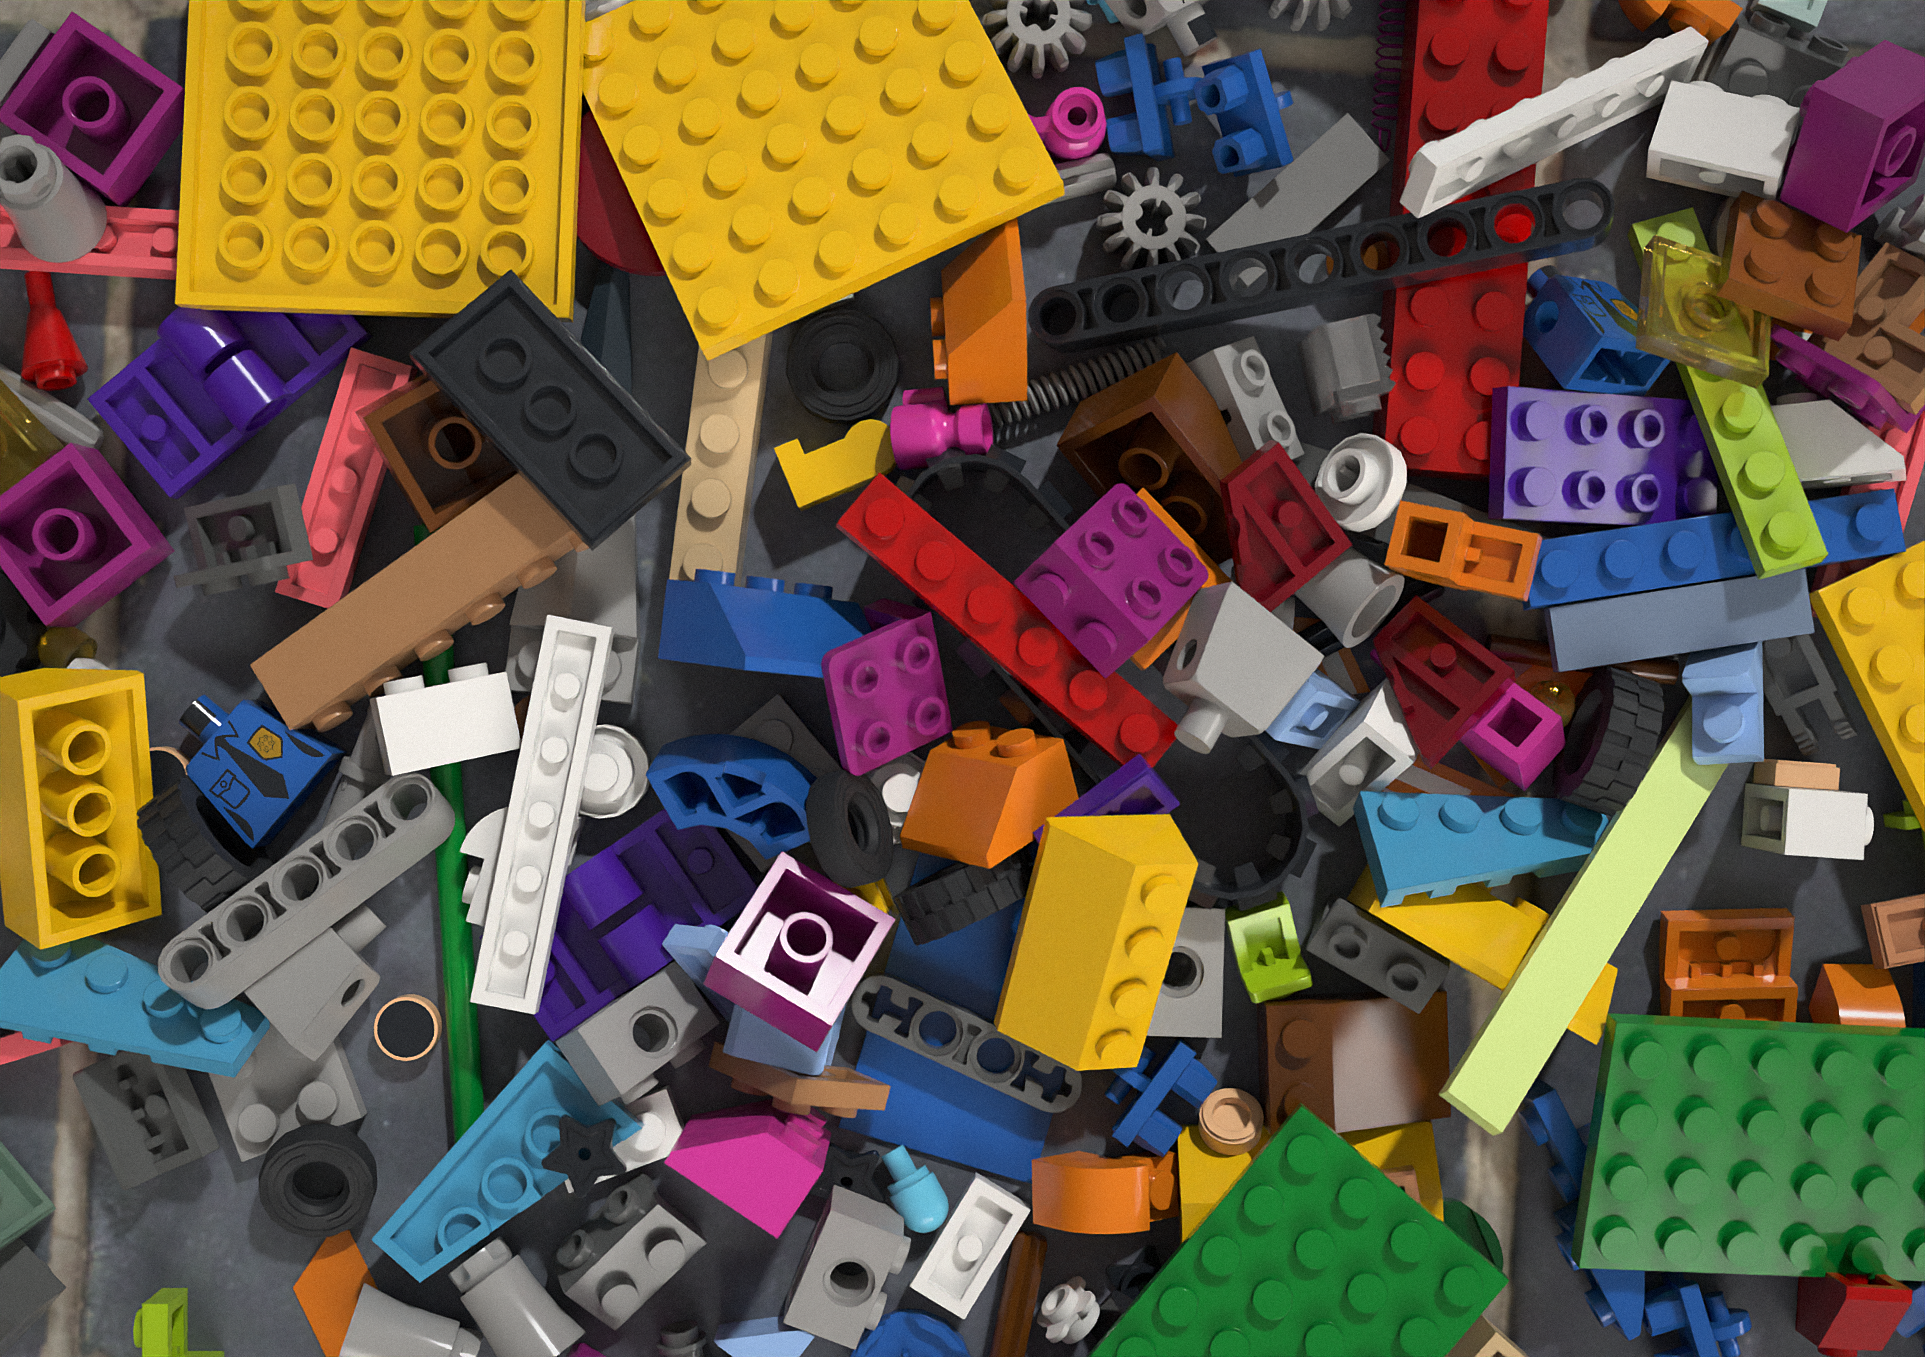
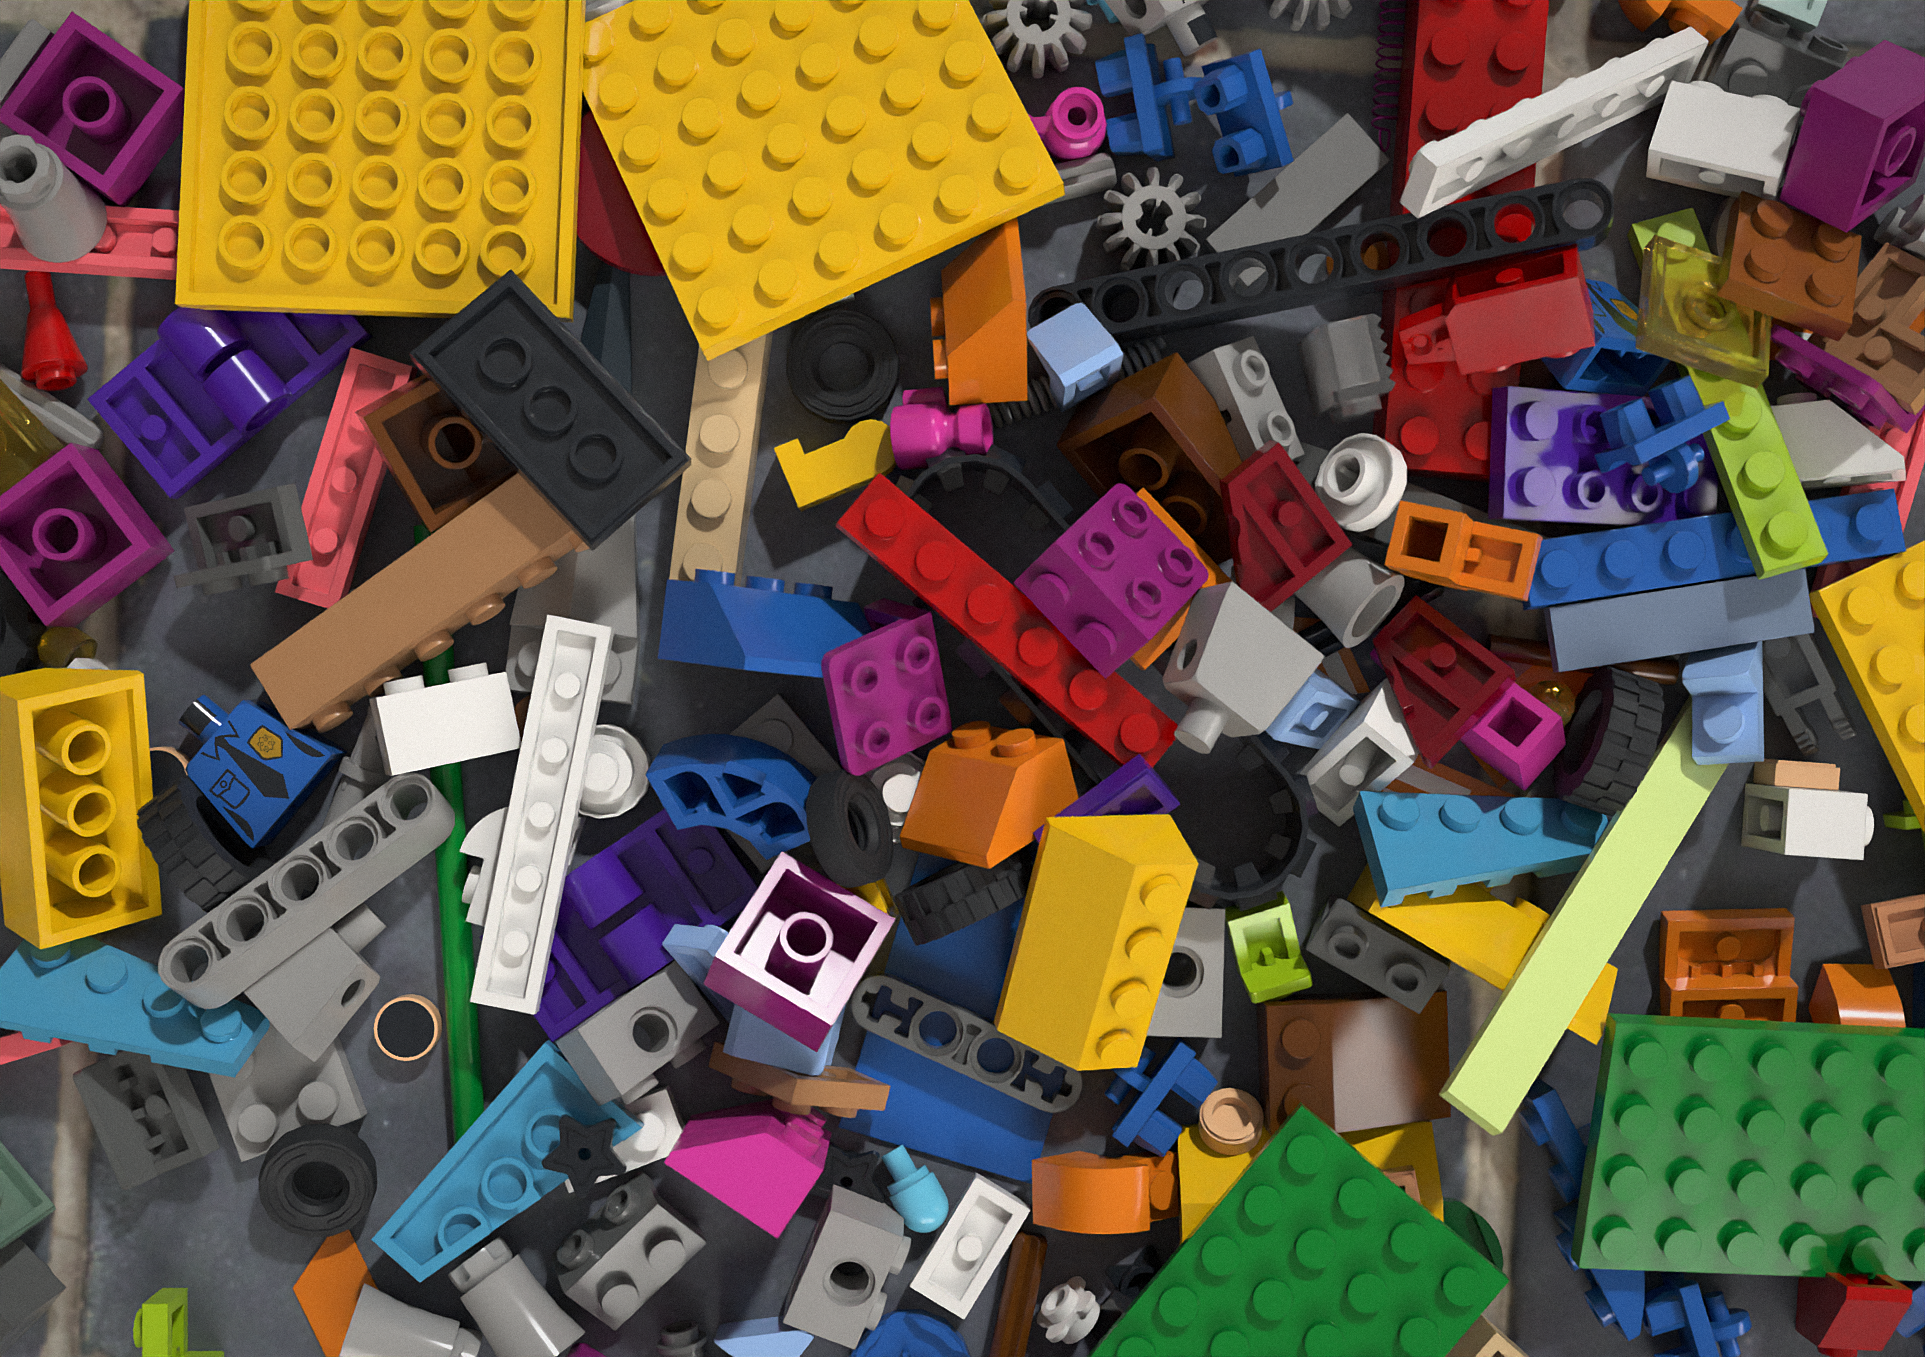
(1076, 355): none -> light blue slope
(1505, 314): none -> red hinge
(1663, 445): none -> blue hips

